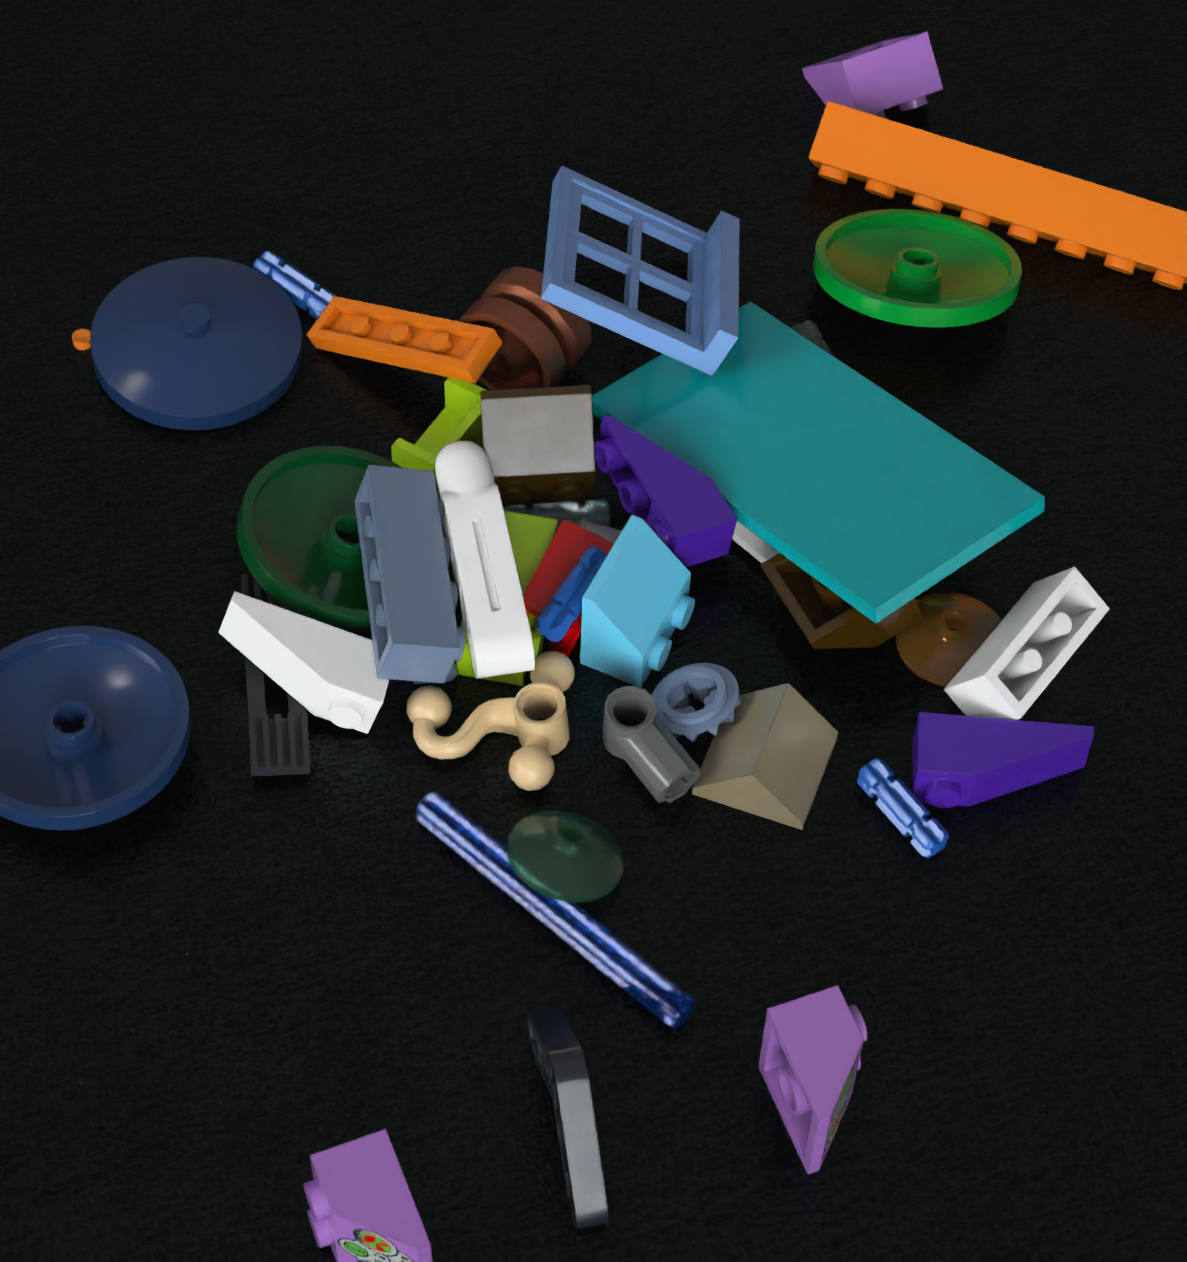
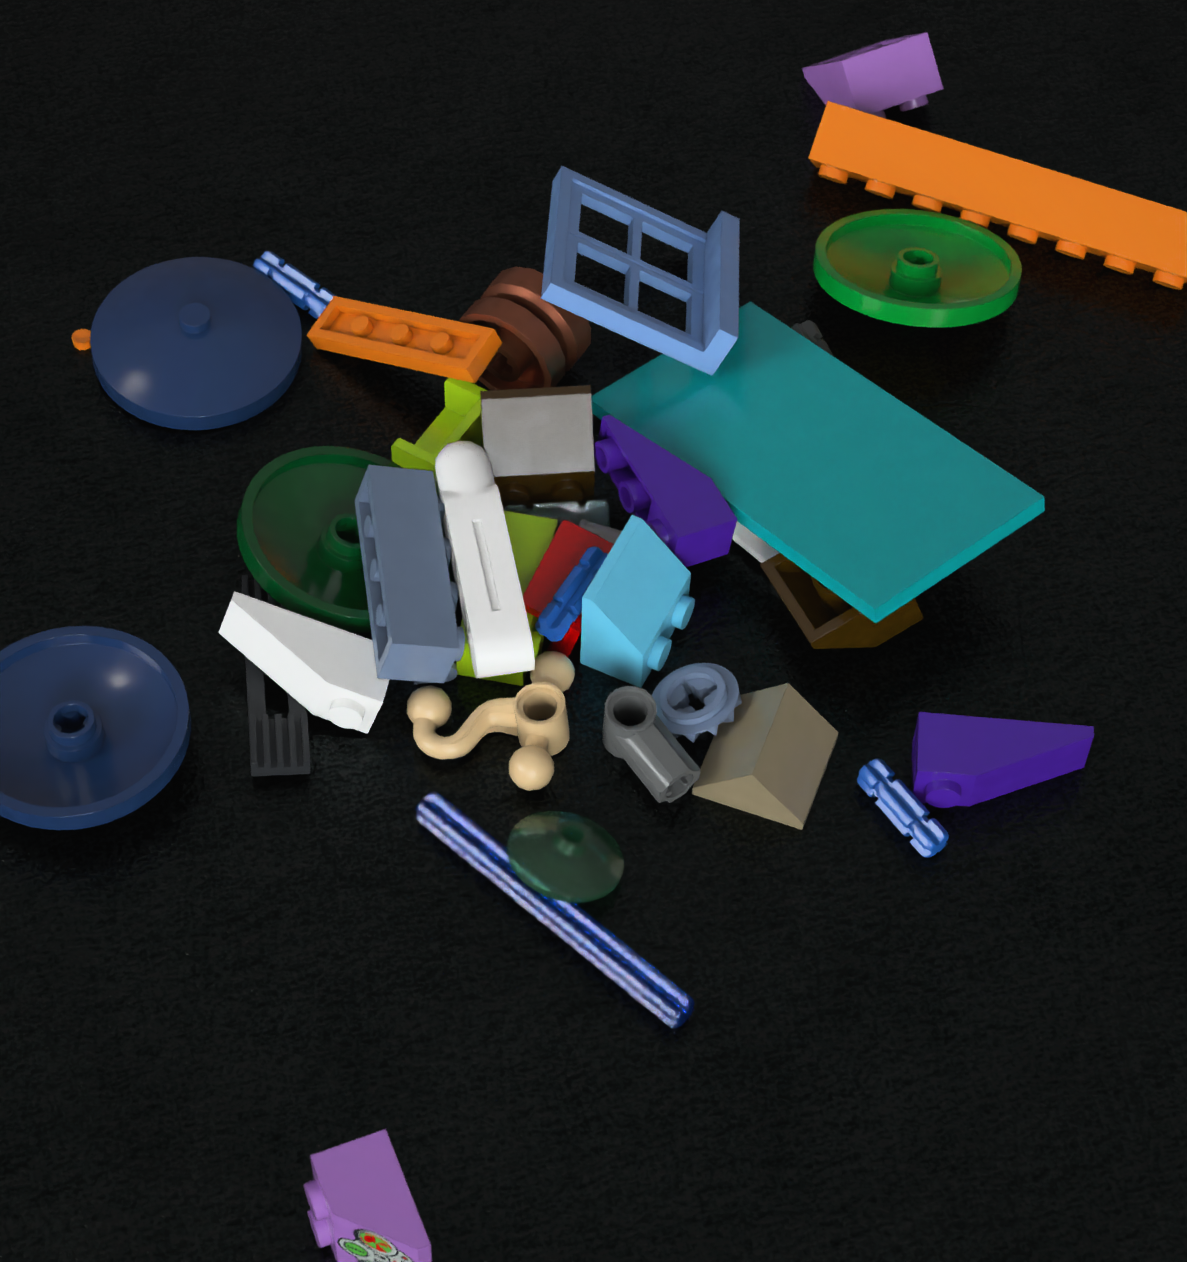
(566, 1077): black beam -> none
(811, 1067): medium lavender slope -> none
(935, 650): clear orange dish -> none
(1028, 647): white brick -> none

